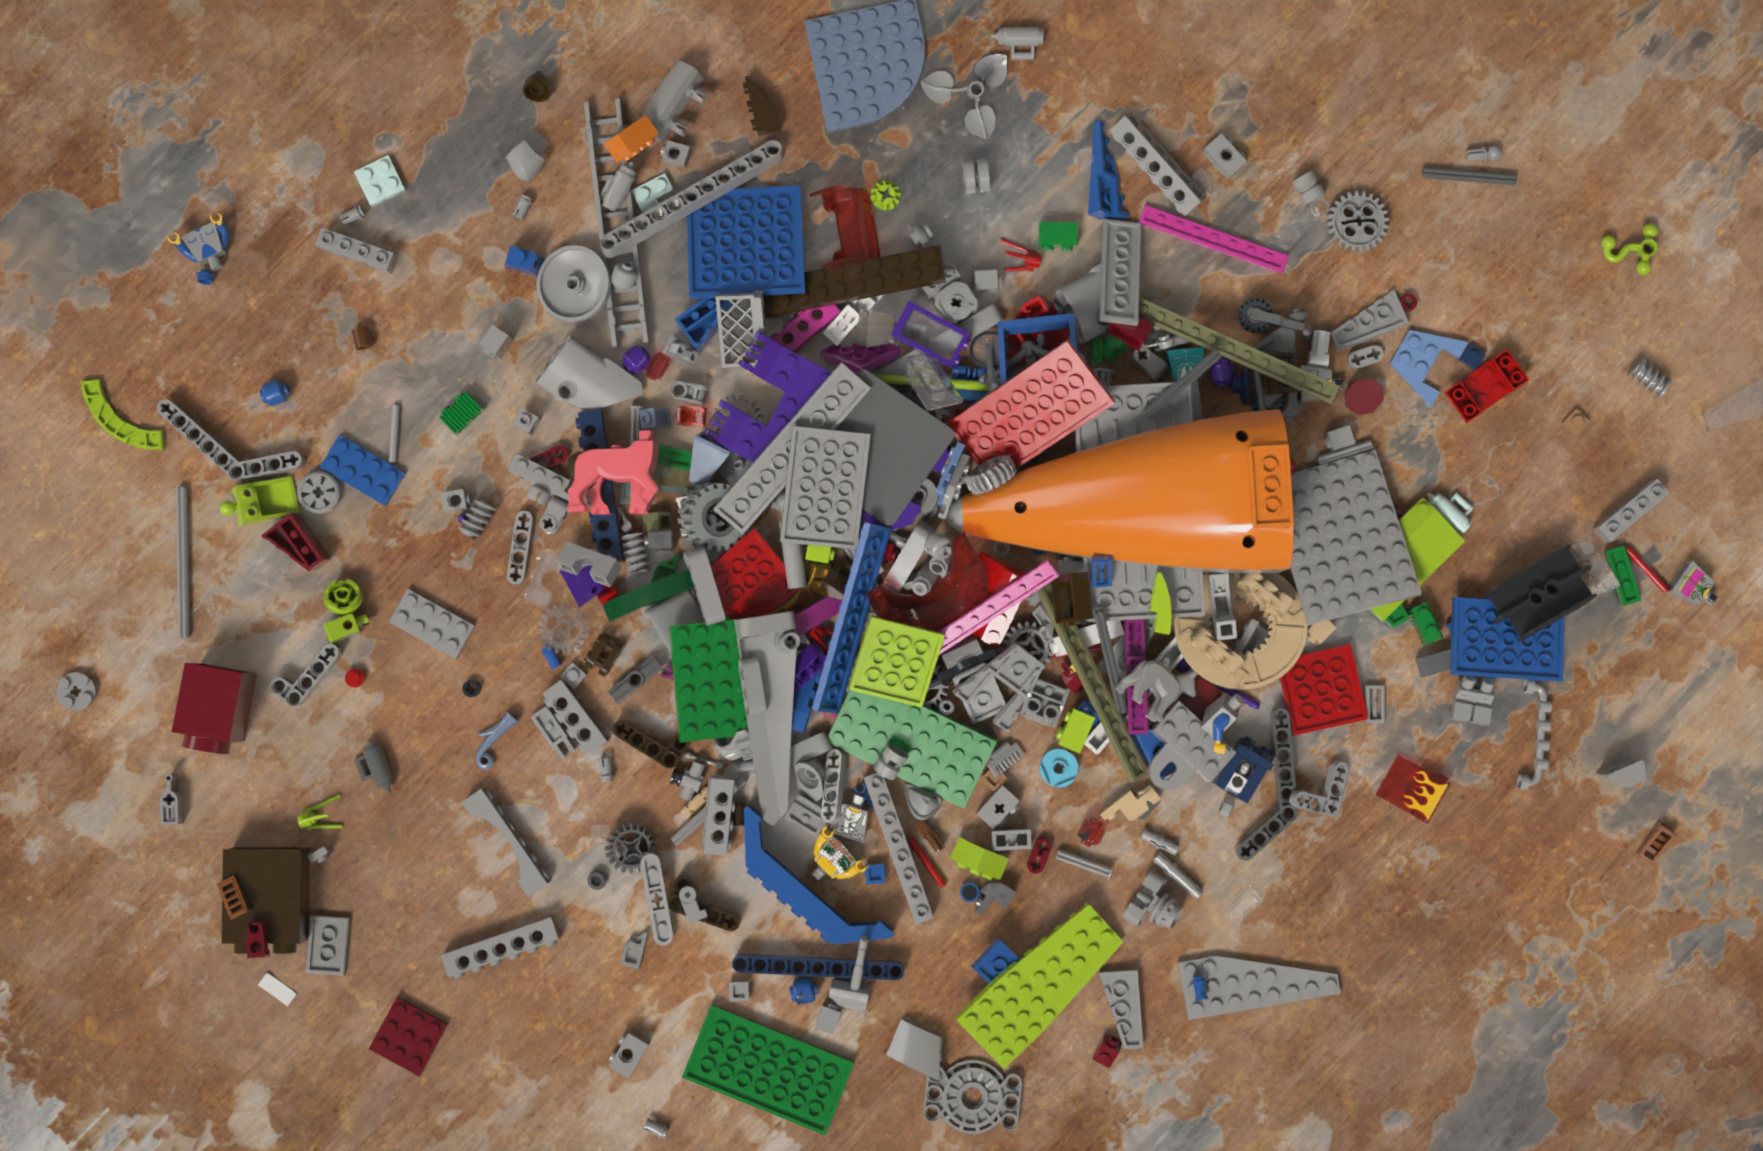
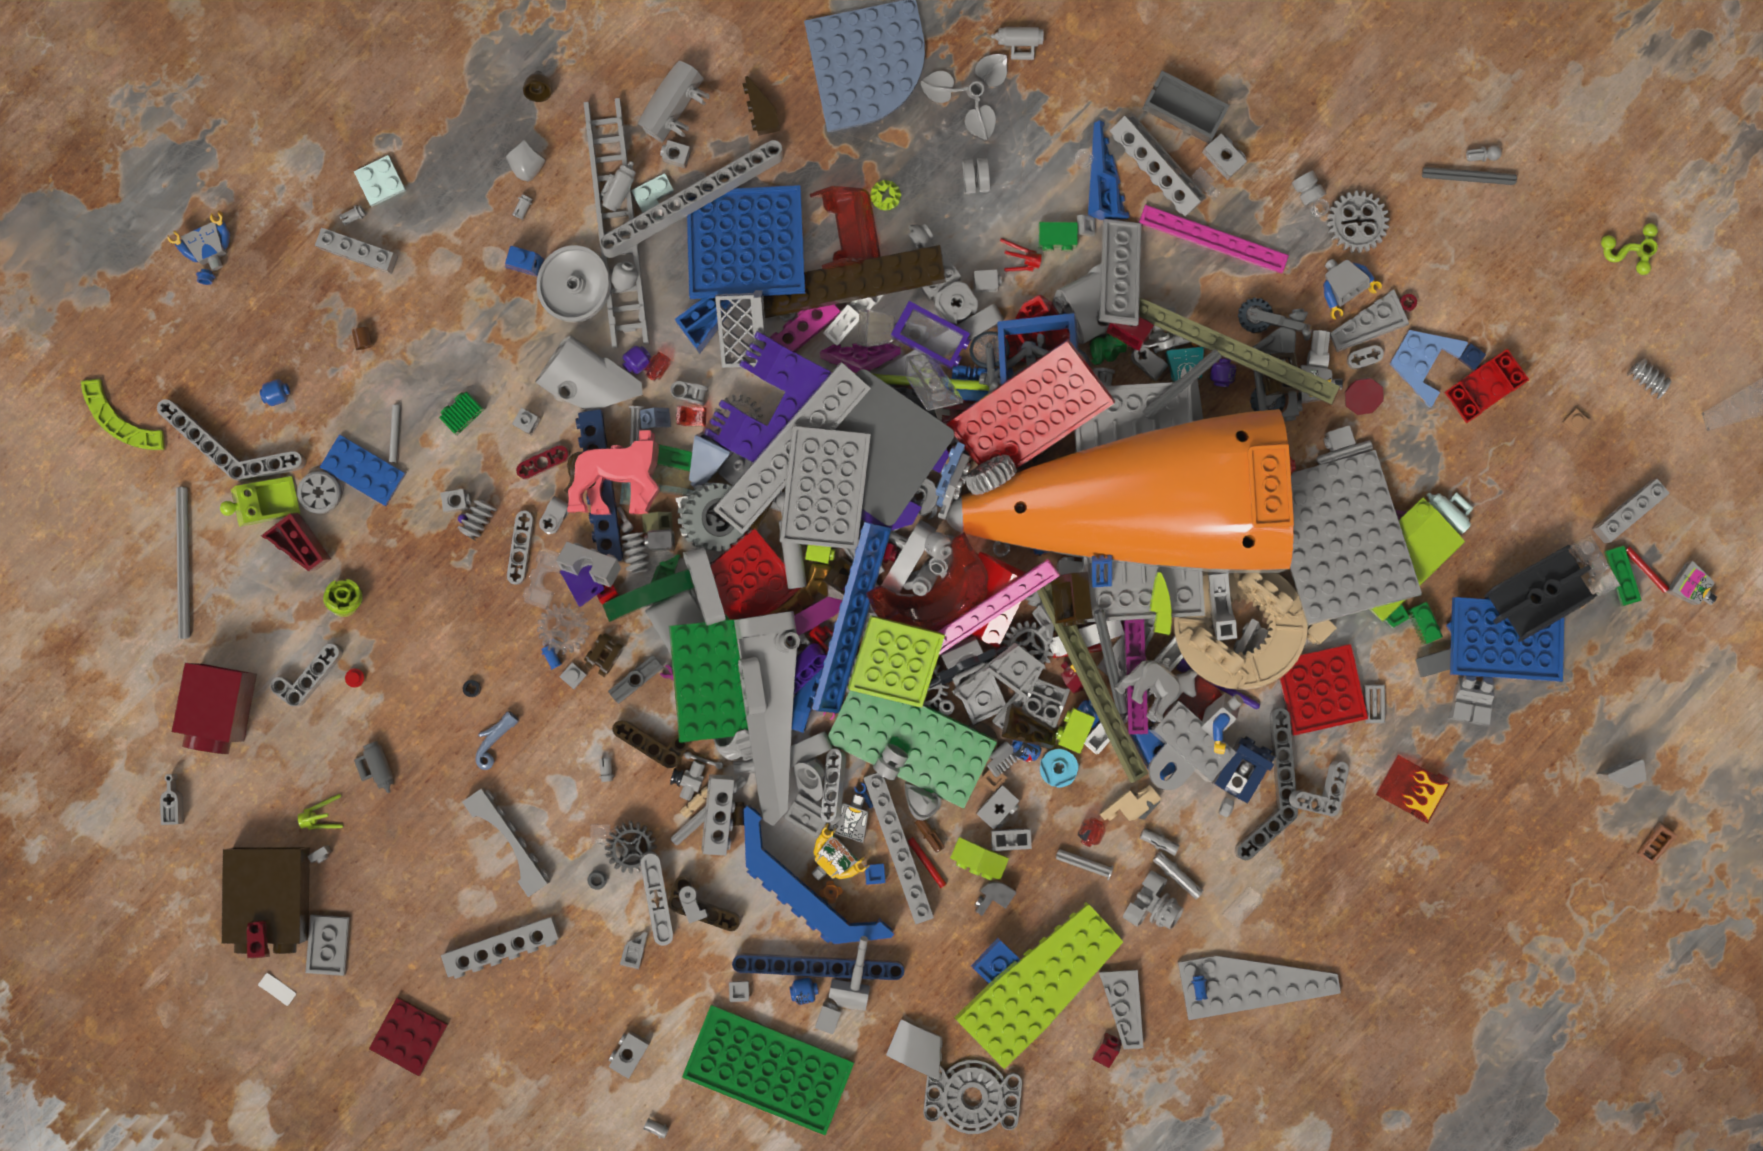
(66, 687): light grey plate -> none
(227, 900): dark orange slope -> none
(336, 628): lime torso -> none
(432, 624): light grey plate -> none
(495, 342): light grey brick -> none
(540, 479): light grey plate -> none
(552, 730): light grey hinge -> none
(597, 737): light grey brick -> none
(632, 139): orange brick -> none
(680, 351): light grey hips -> none
(836, 891): none -> orange plate
(969, 892): black tile -> none
(1026, 751): none -> head
(1027, 729): none -> dark brown wing
(1043, 857): dark red beam -> none
(1086, 225): none -> light grey tile
(1185, 107): none -> dark grey piece
(1242, 385): clear blue piece -> none
(1346, 282): none -> light grey torso
(1541, 744): light grey bar -> none

